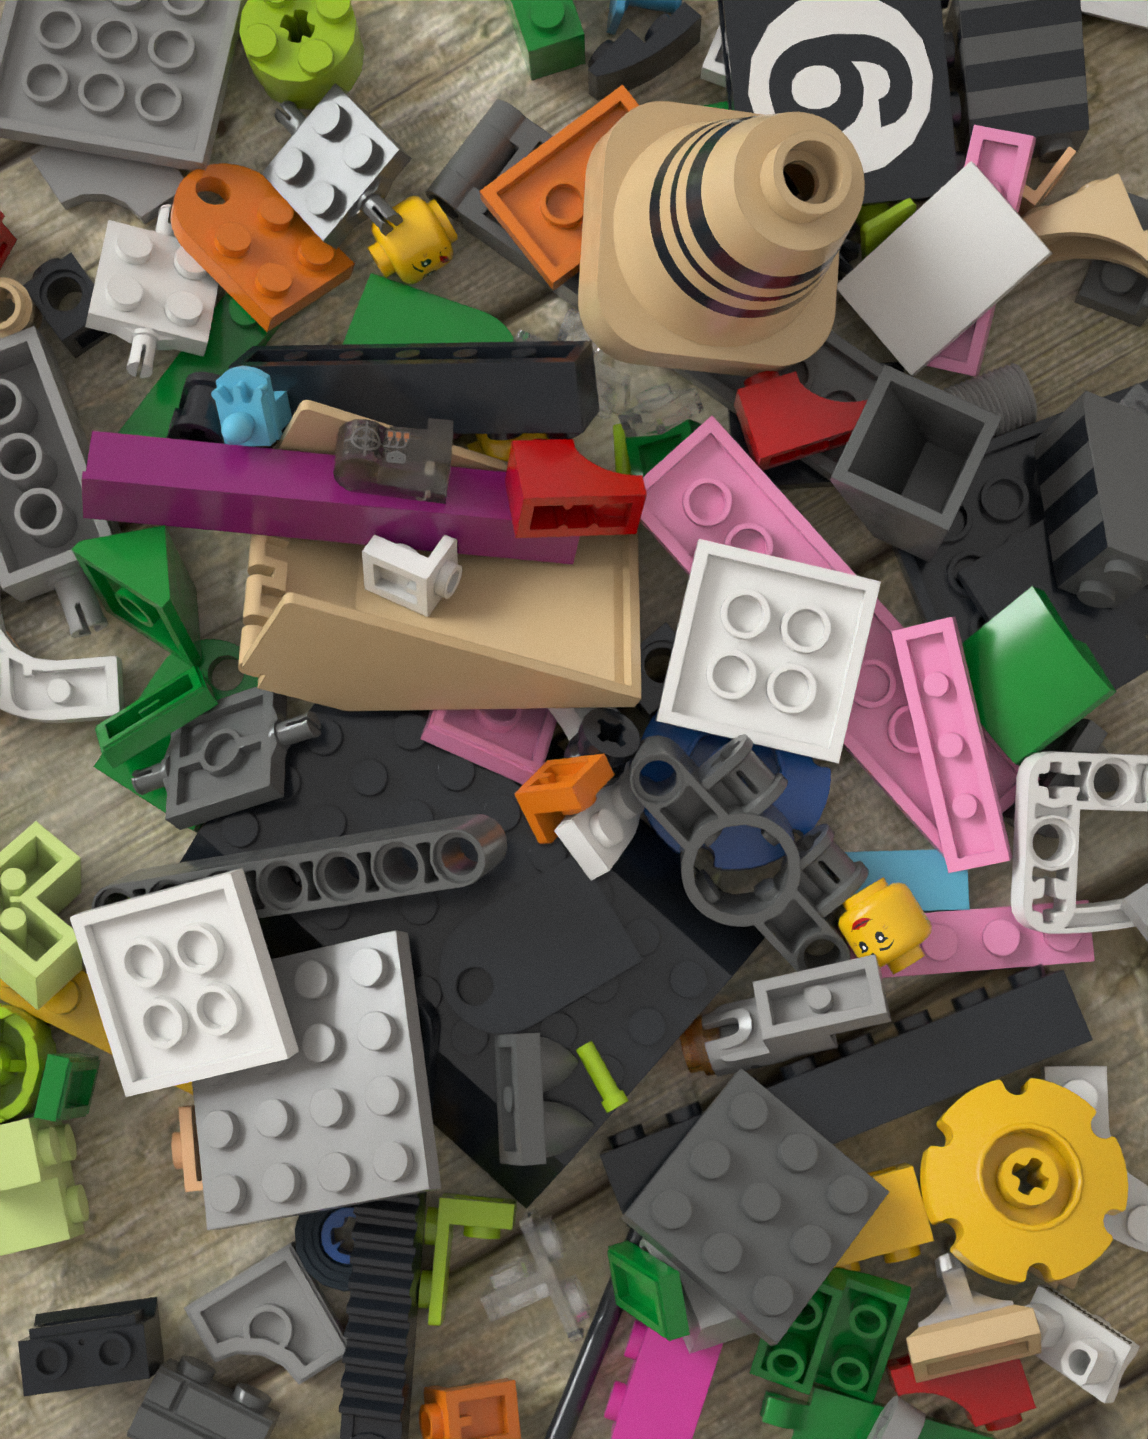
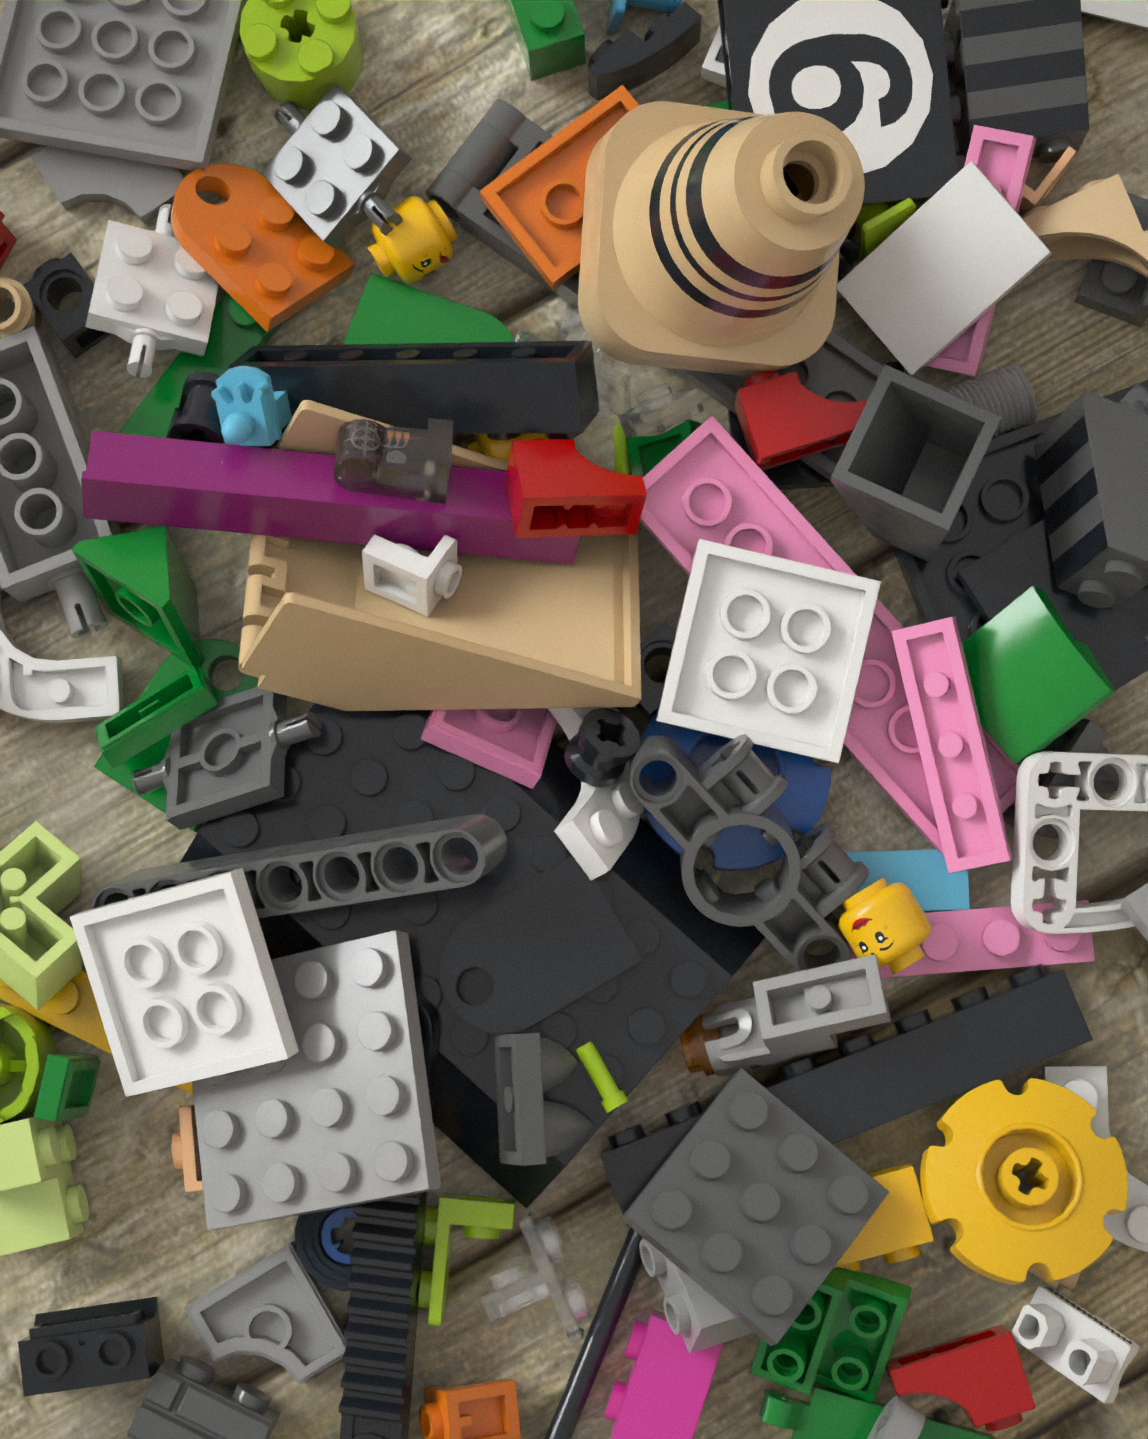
(560, 790): orange bracket -> none
(648, 1290): green tile -> none
(969, 1329): tan piece -> none

